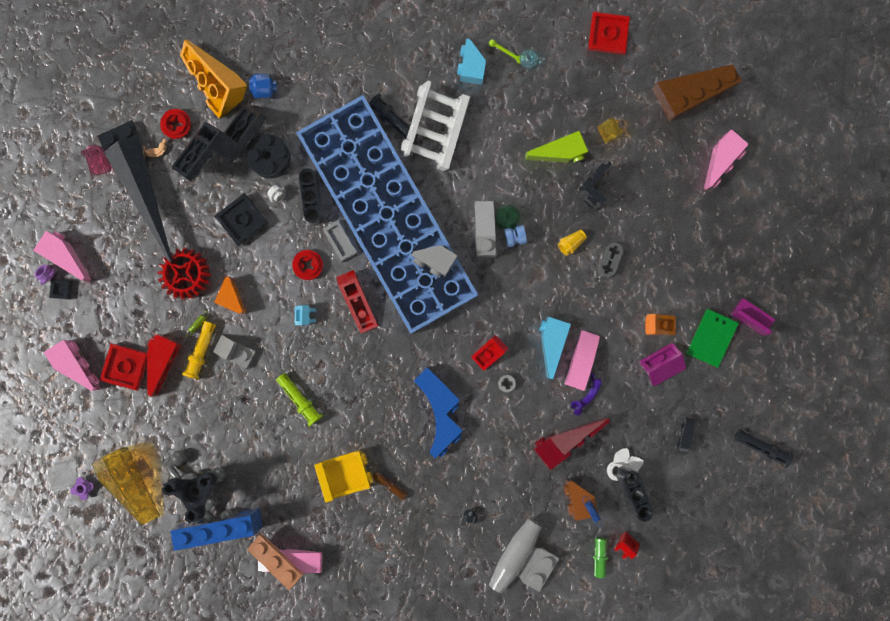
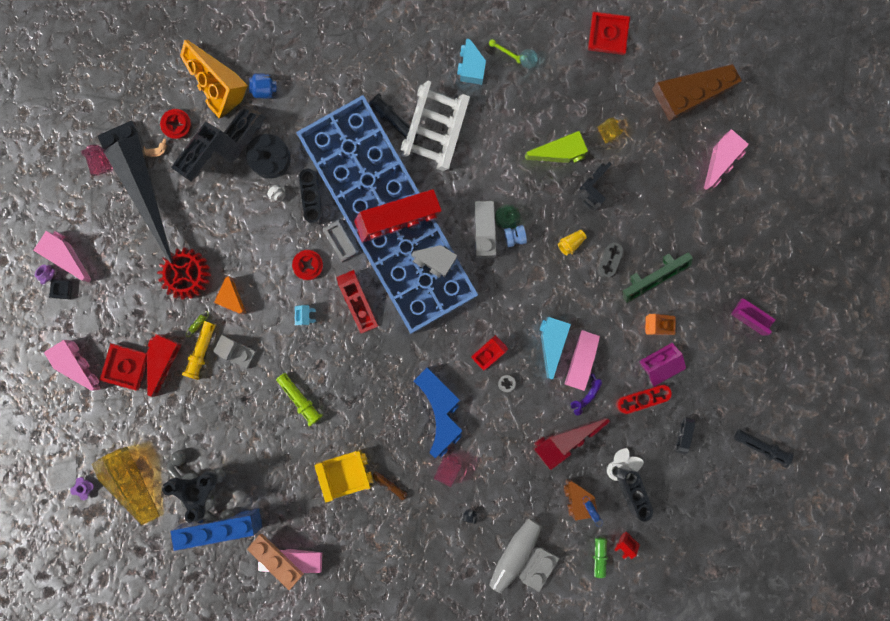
(241, 219): black plate -> none
(397, 215): none -> red wedge
(447, 470): none -> clear pink brick
(628, 398): none -> red beam
(671, 268): none -> dark green hinge
(712, 338): green container -> none

